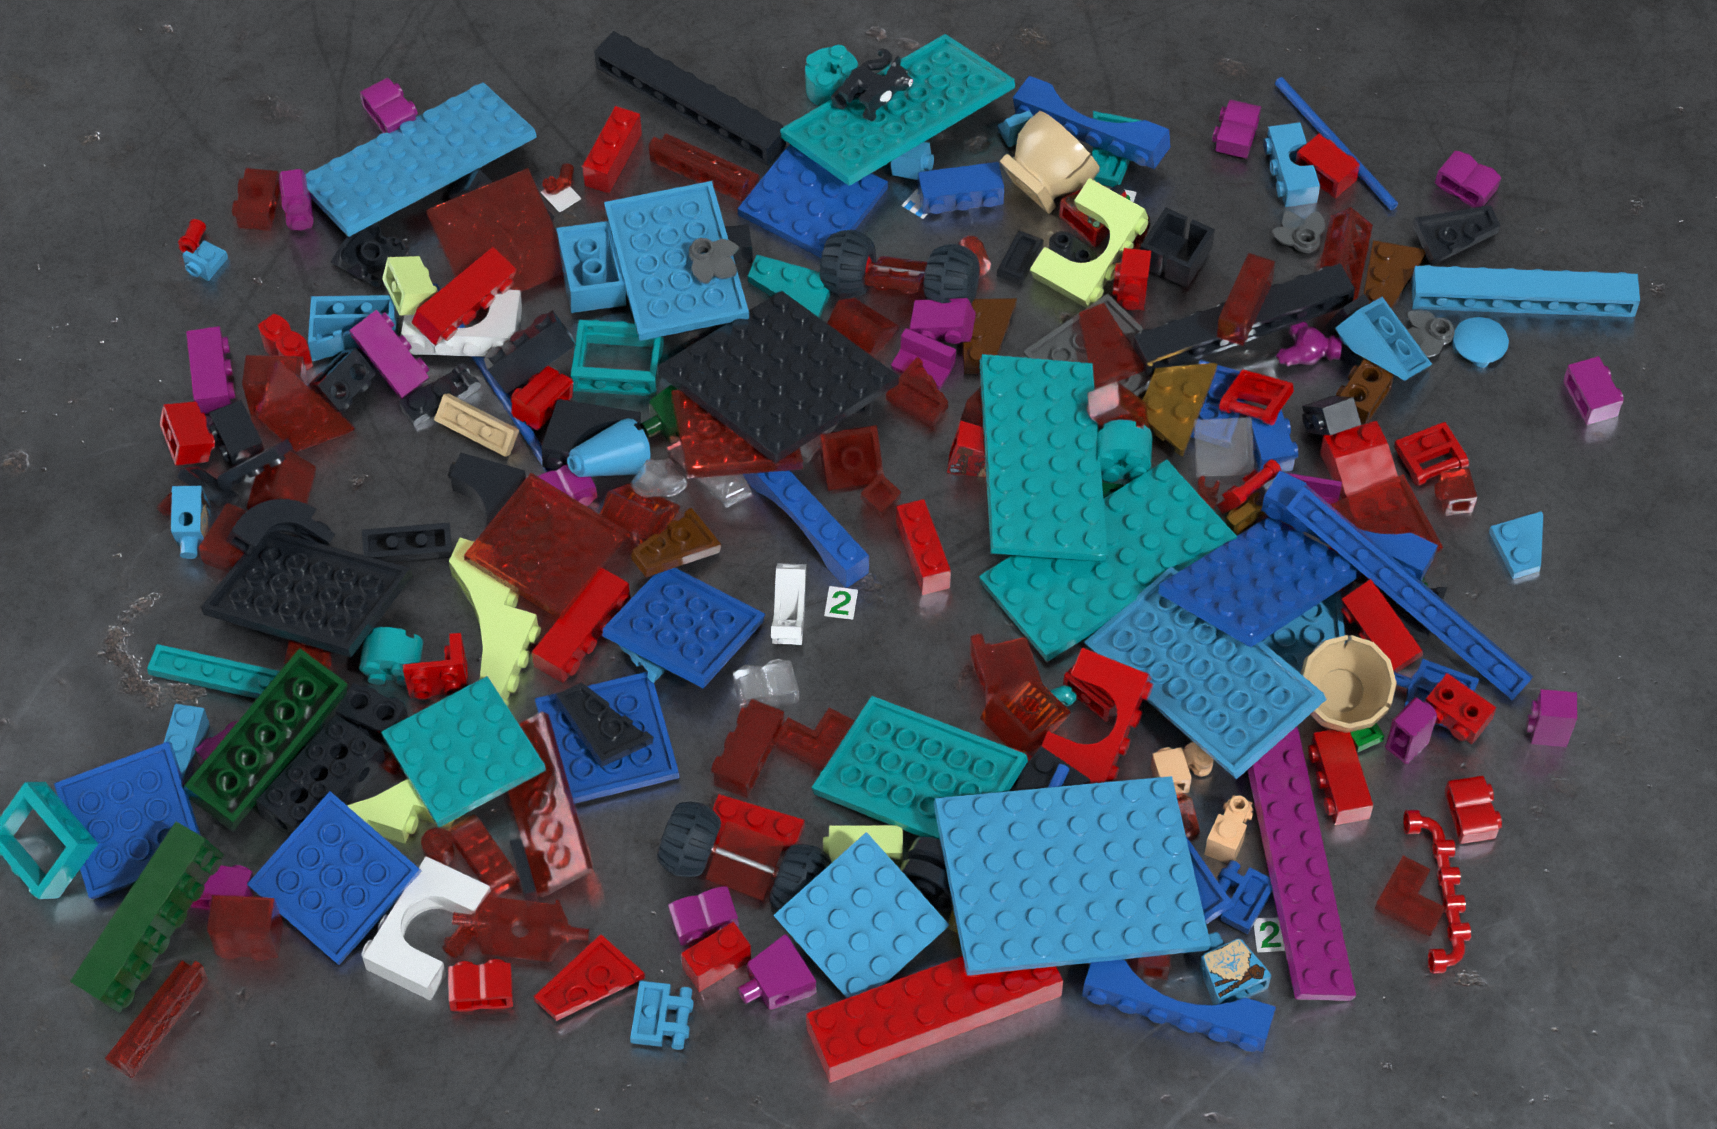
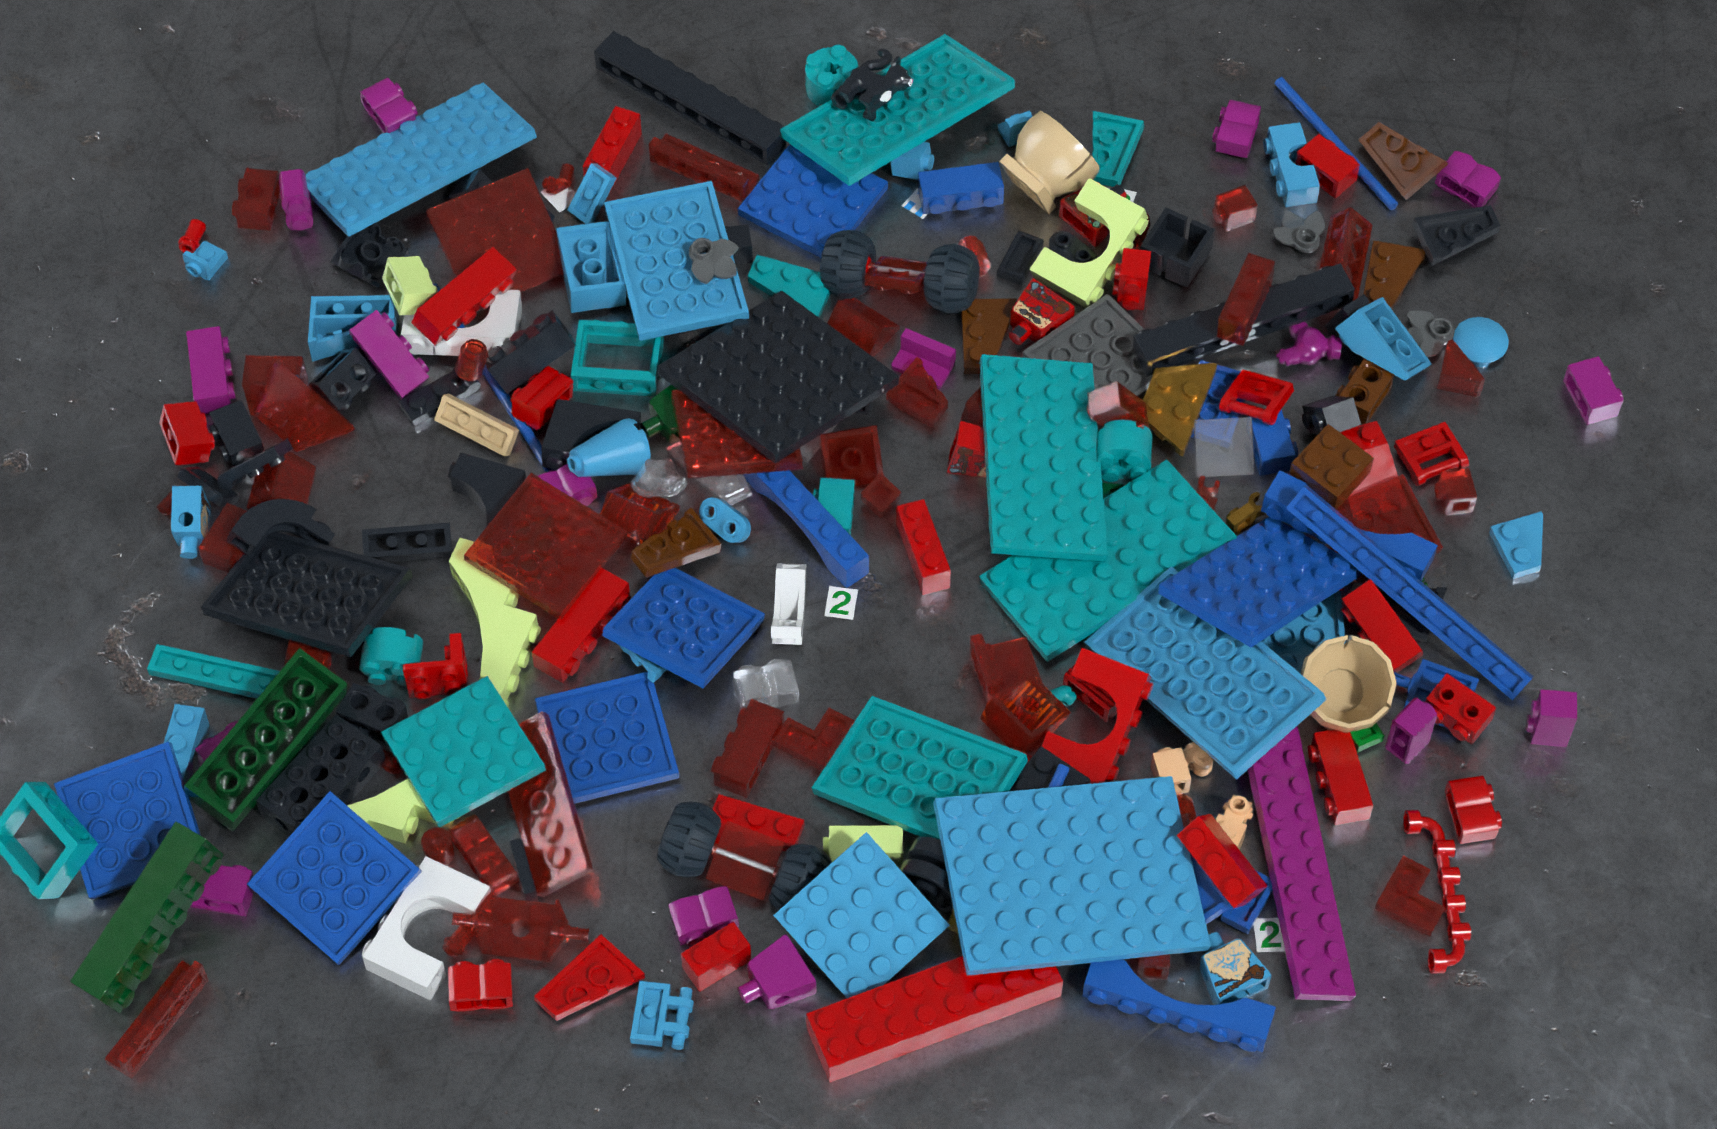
(245, 927): clear red brick -> none
(281, 341): red brick -> none
(471, 360): none -> clear red brick
(591, 193): none -> dark azure plate
(599, 726): black wing -> none
(723, 518): none -> dark azure plate
(838, 499): none -> teal slope
(944, 321): magenta brick -> none
(1038, 313): none -> torso
(1107, 347): clear red wing -> none
(1136, 141): blue arch -> none
(1222, 860): none -> red brick
(1235, 208): none -> clear red brick
(1253, 481): red plate -> none
(1332, 466): none -> reddish brown brick
(1400, 159): none -> reddish brown wing
(1459, 373): none -> clear red slope
(1525, 291): dark azure brick -> none

